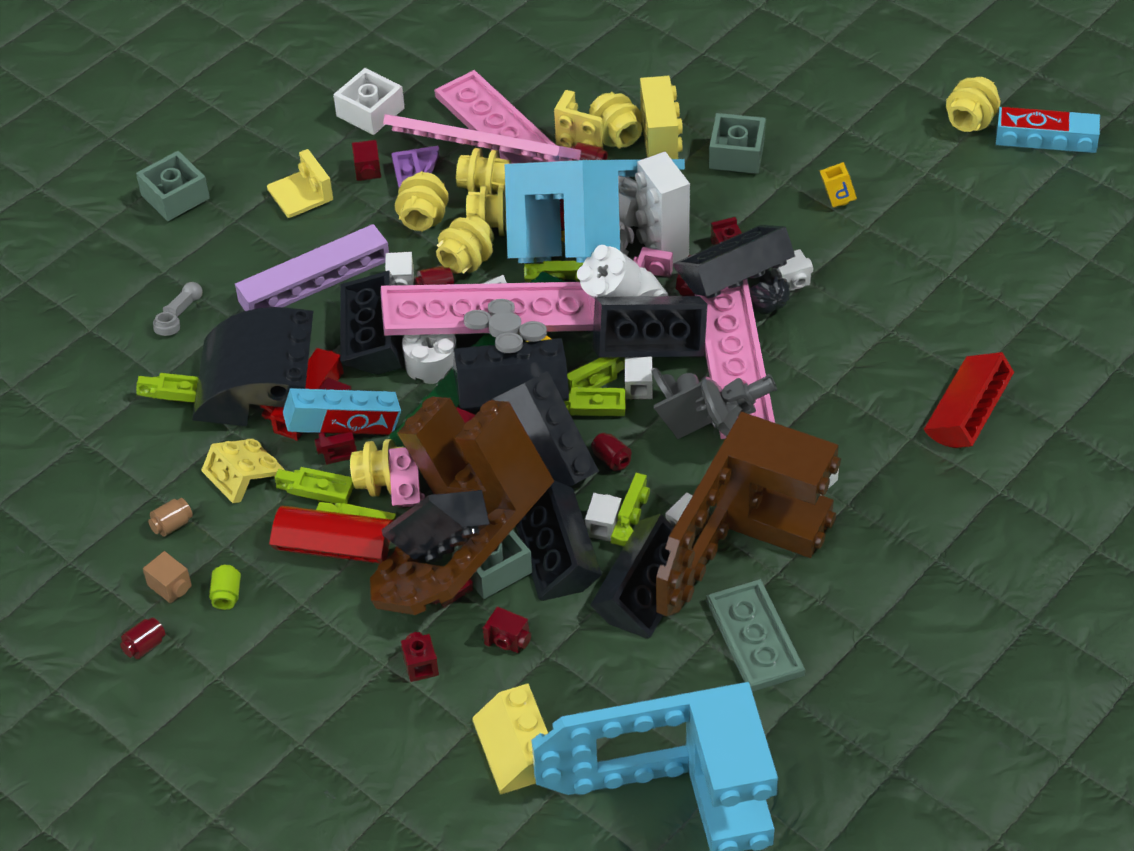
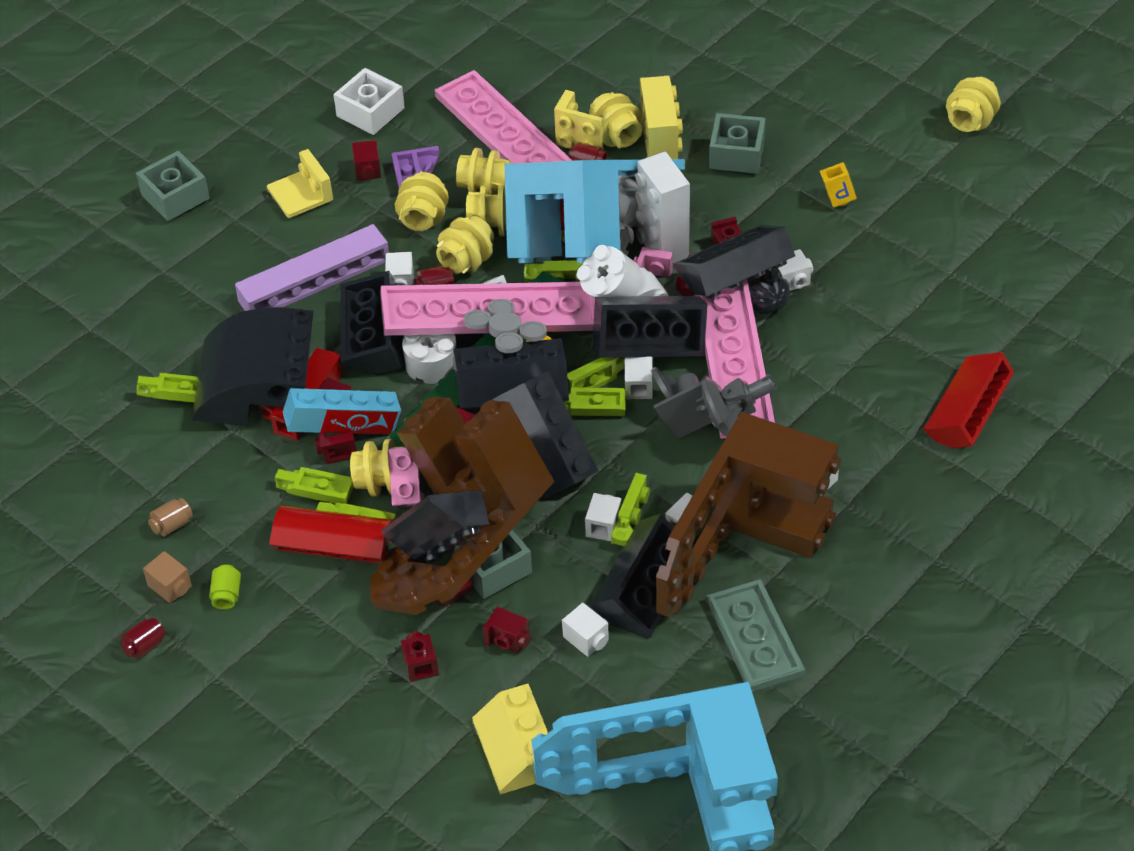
(167, 321): light grey piece -> none
(236, 462): light yellow bracket -> none
(481, 139): bright pink plate -> none
(558, 544): black slope -> none
(585, 630): none -> white brick
(611, 451): dark red brick -> none
(1048, 129): medium azure brick -> none

